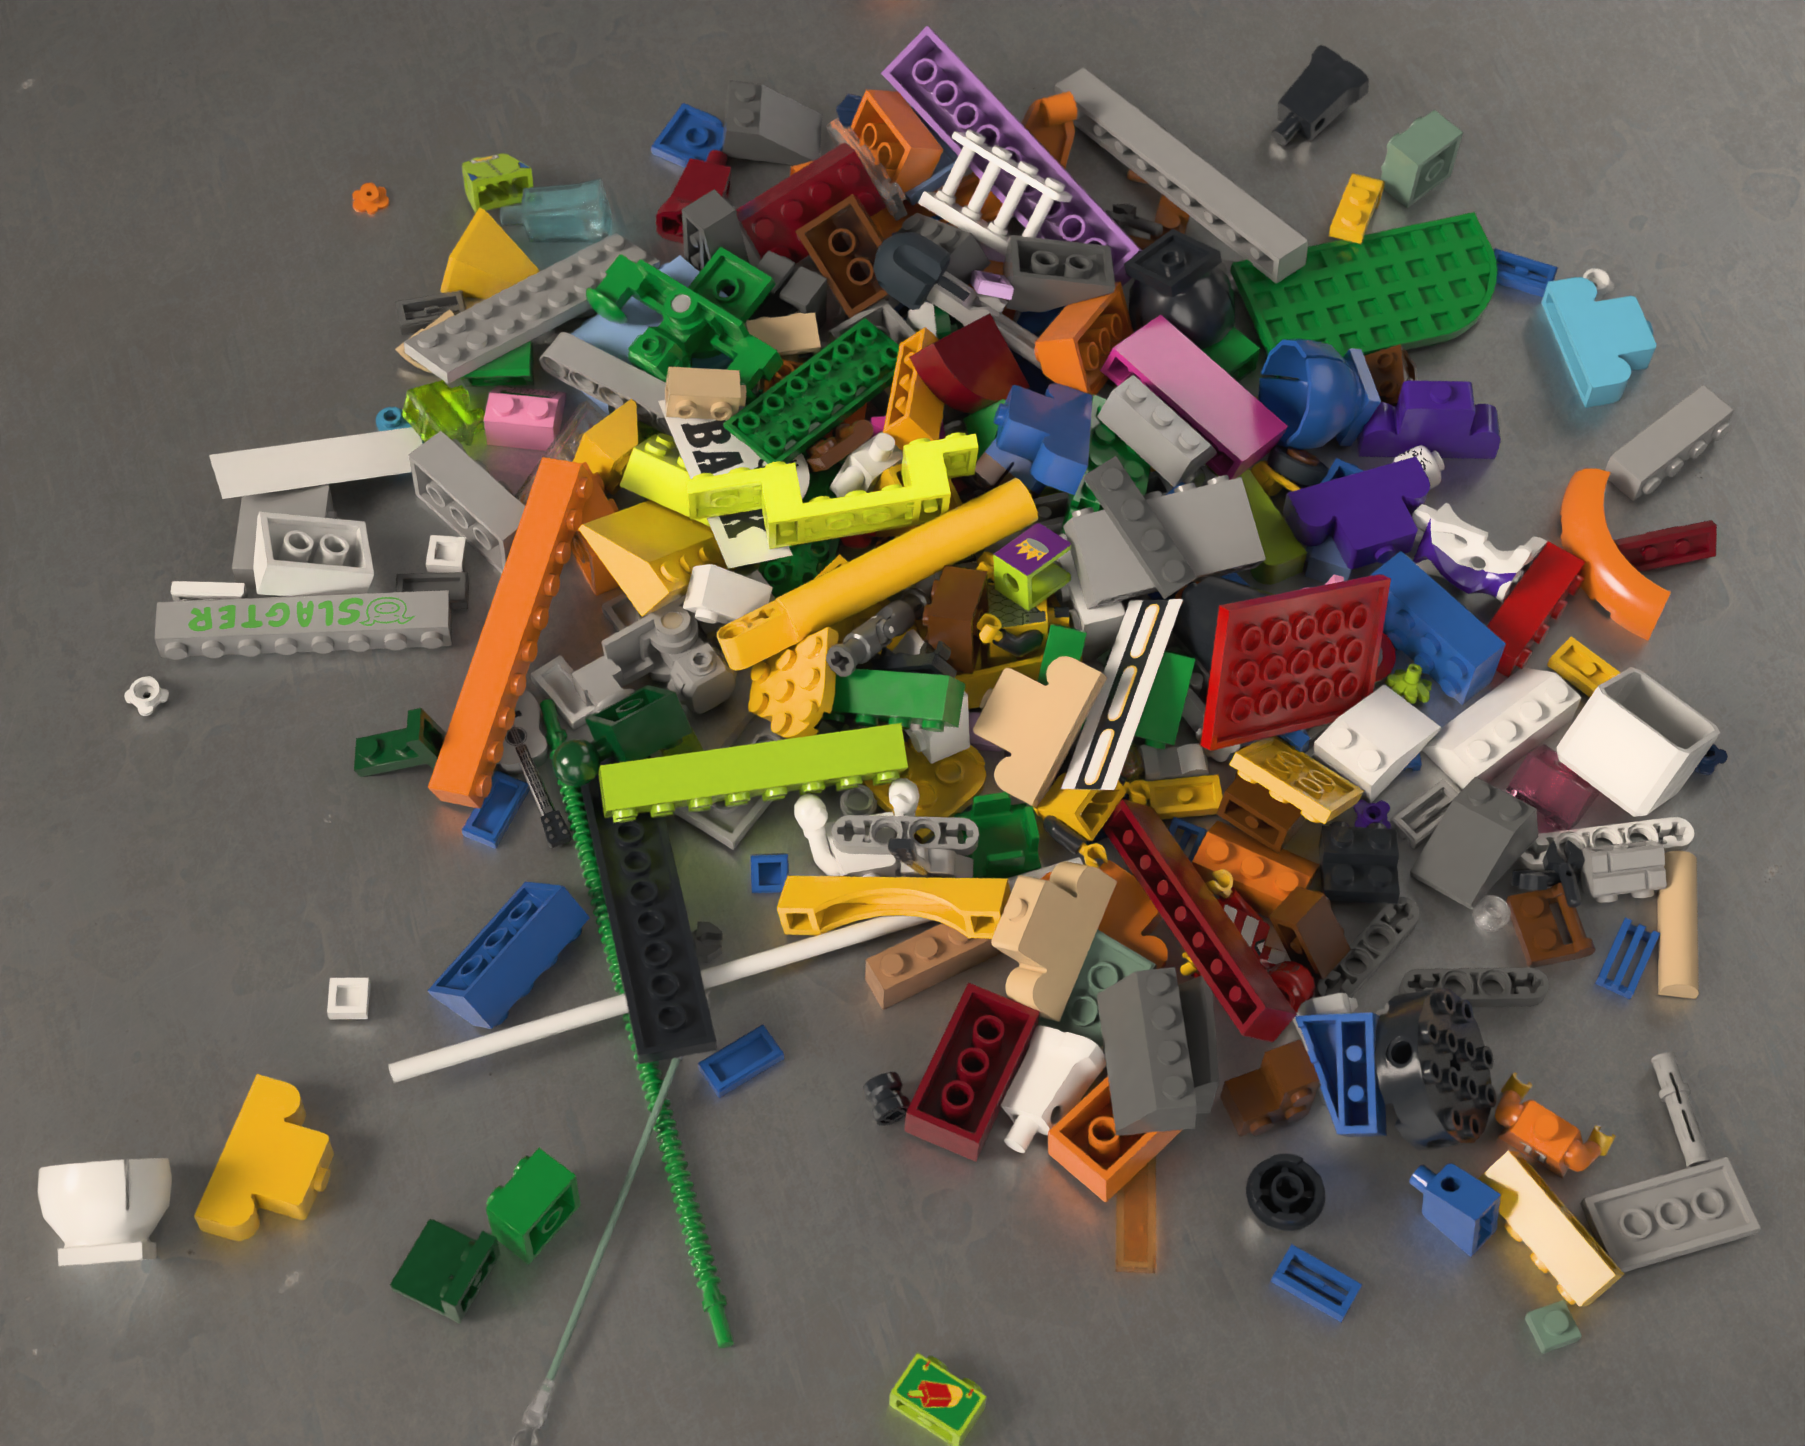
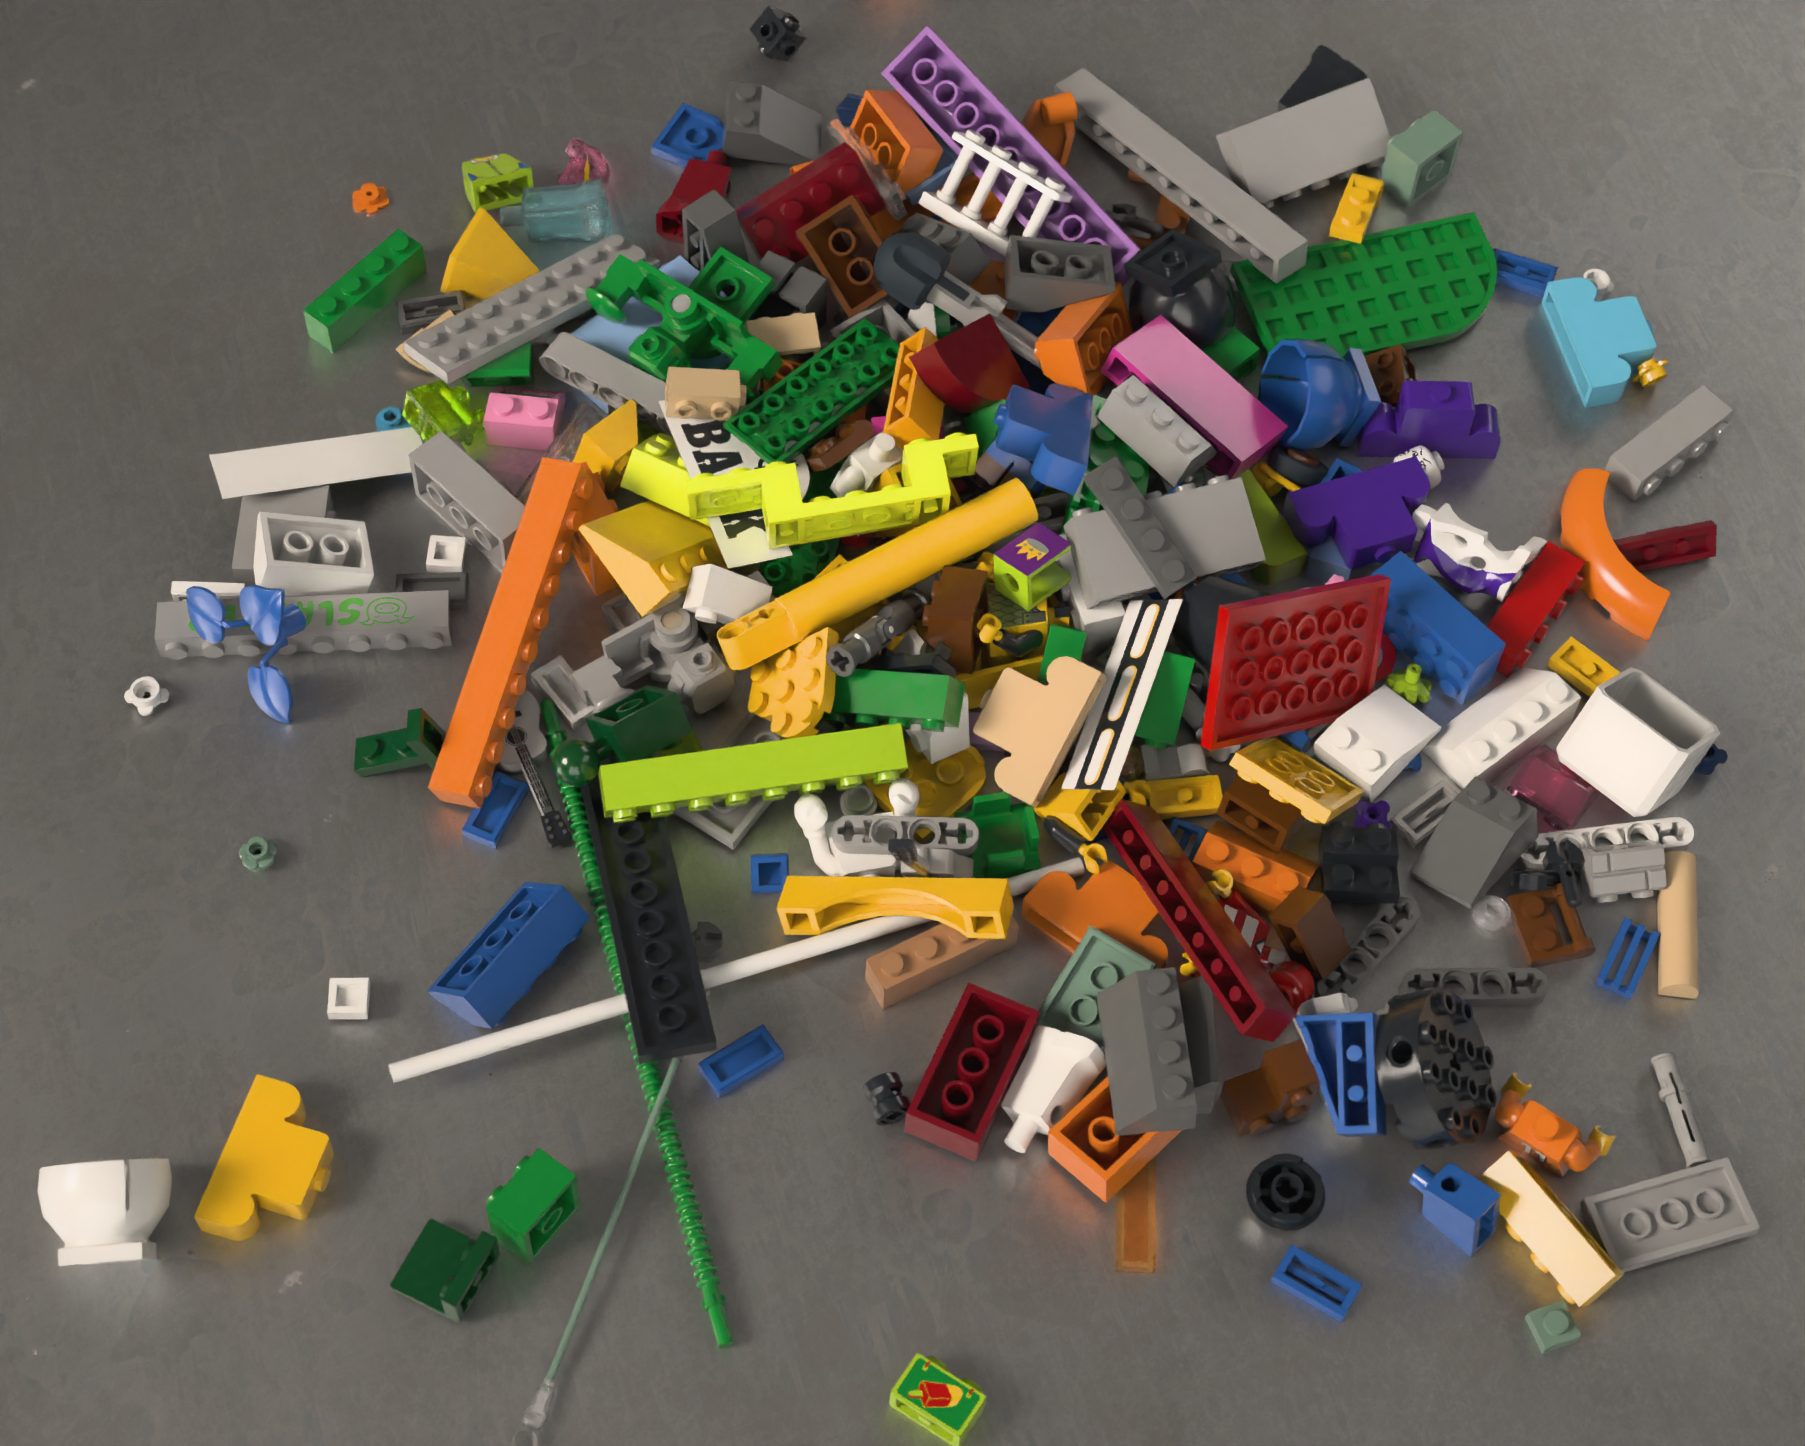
(259, 862): none -> sand green plate
(272, 624): none -> plant
(365, 290): none -> green brick
(584, 165): none -> clear pink hair
(778, 33): none -> black brick
(991, 284): lavender tile -> none
(1050, 933): tan brick -> none
(1307, 144): none -> light grey brick
(1651, 372): none -> yellow plate

